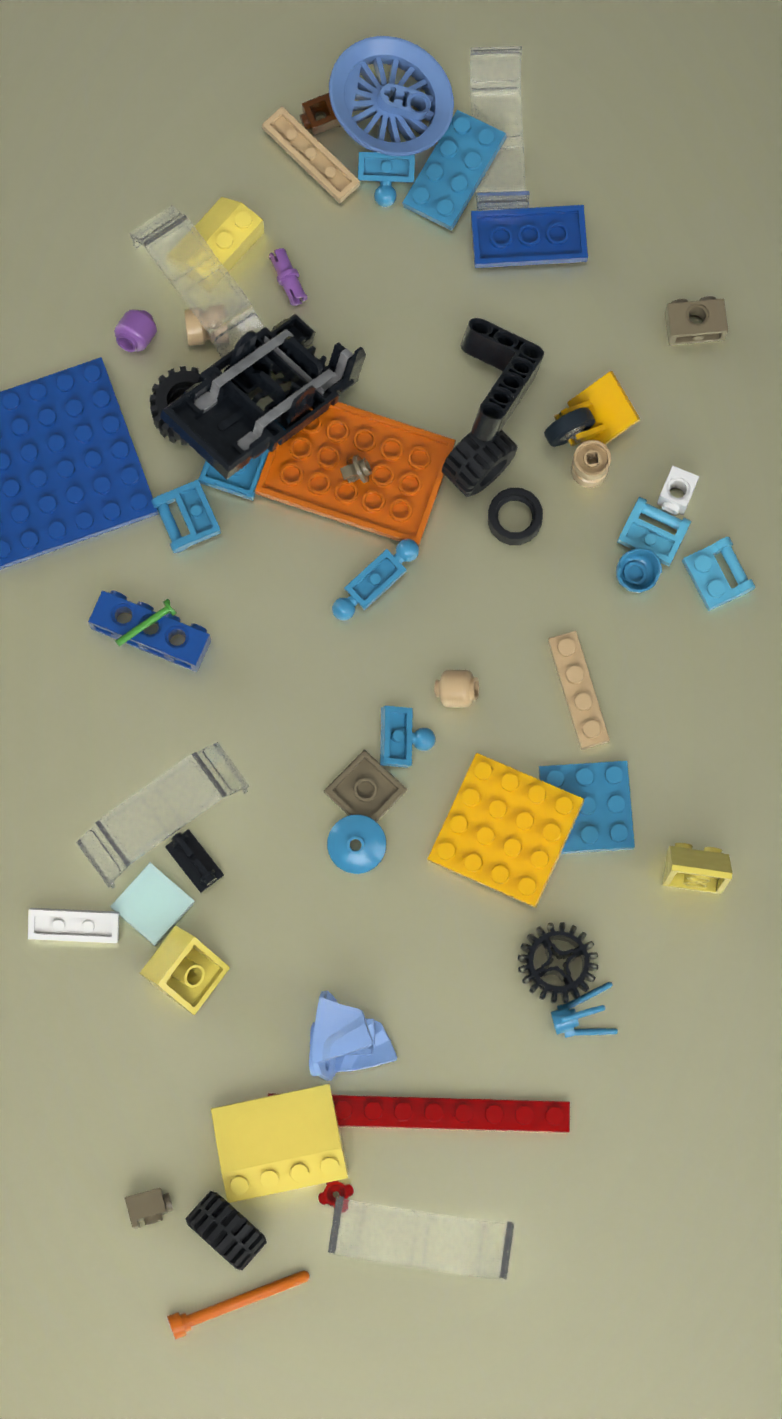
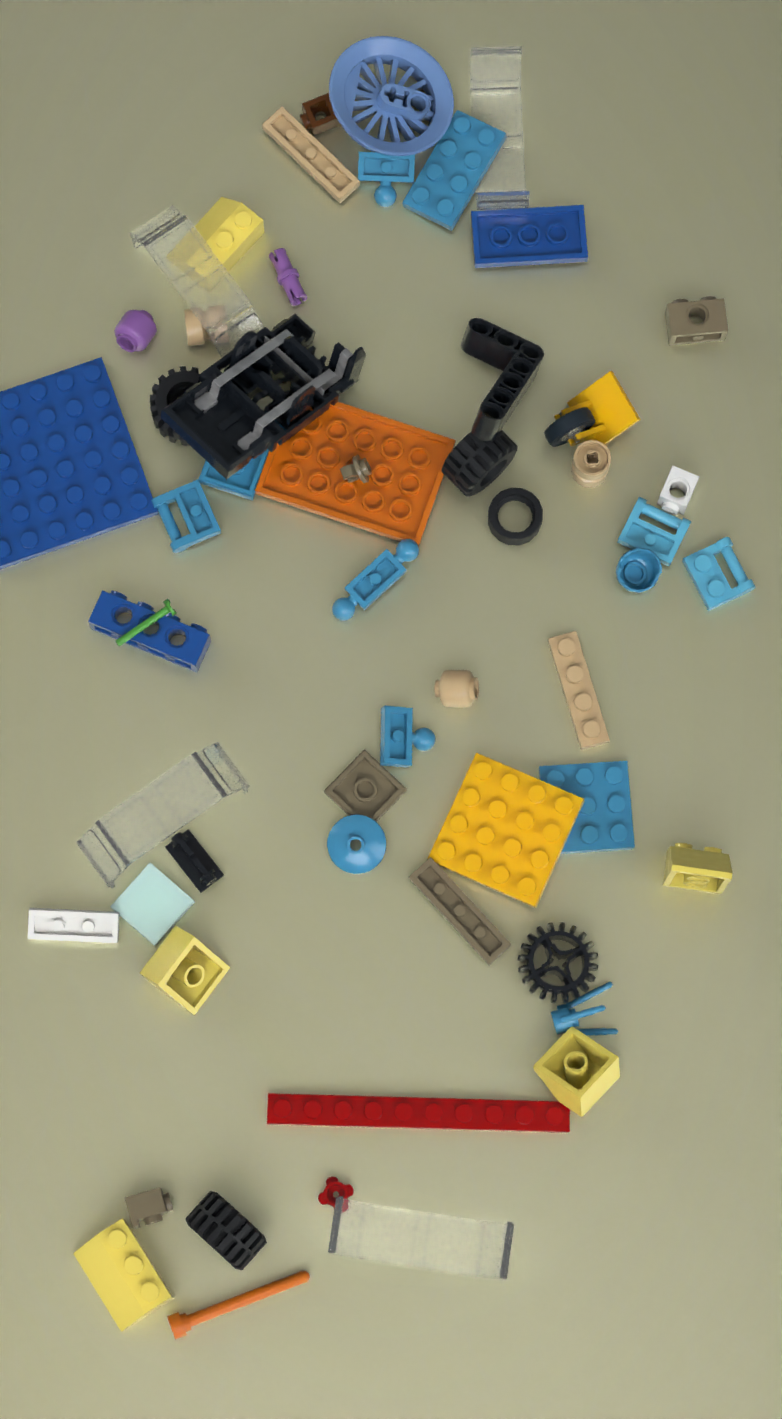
(122, 1274): none -> light yellow slope
(279, 1143): light yellow slope -> none
(346, 1040): light blue piece -> none
(459, 911): none -> dark tan plate
(578, 1070): none -> light yellow slope

